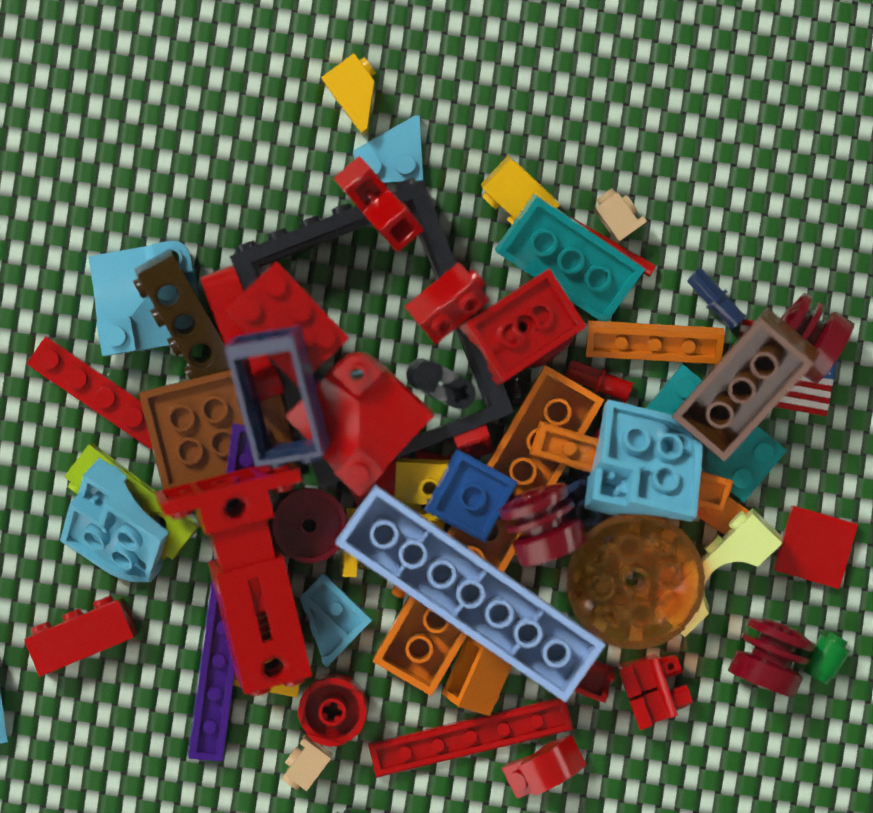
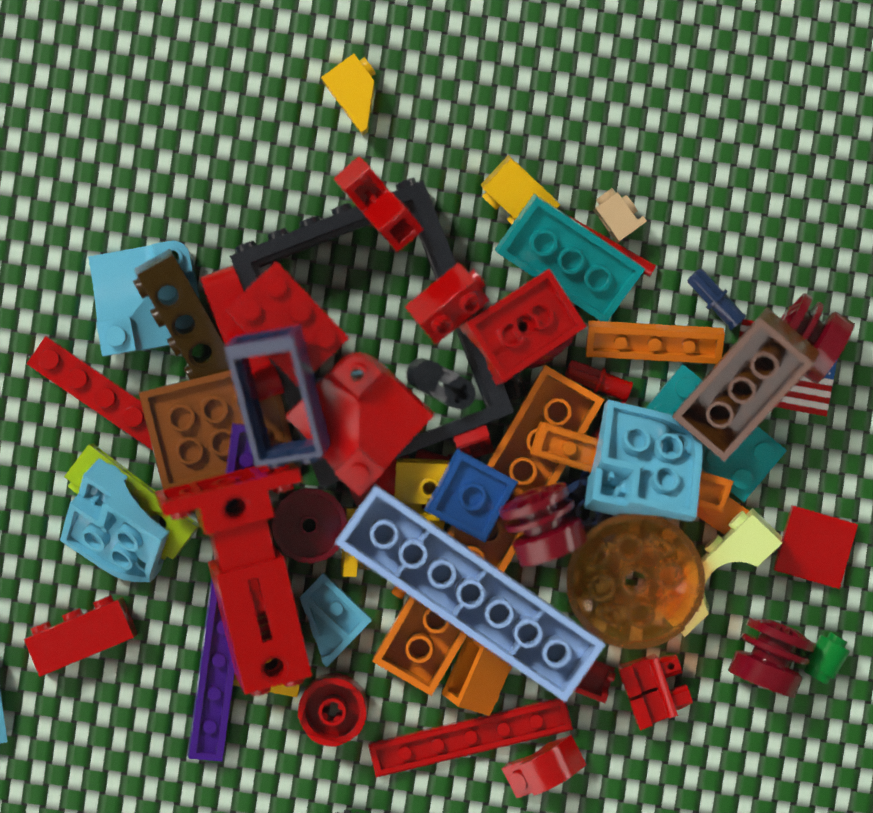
(306, 764): tan brick -> none
(395, 153): medium azure wing -> none

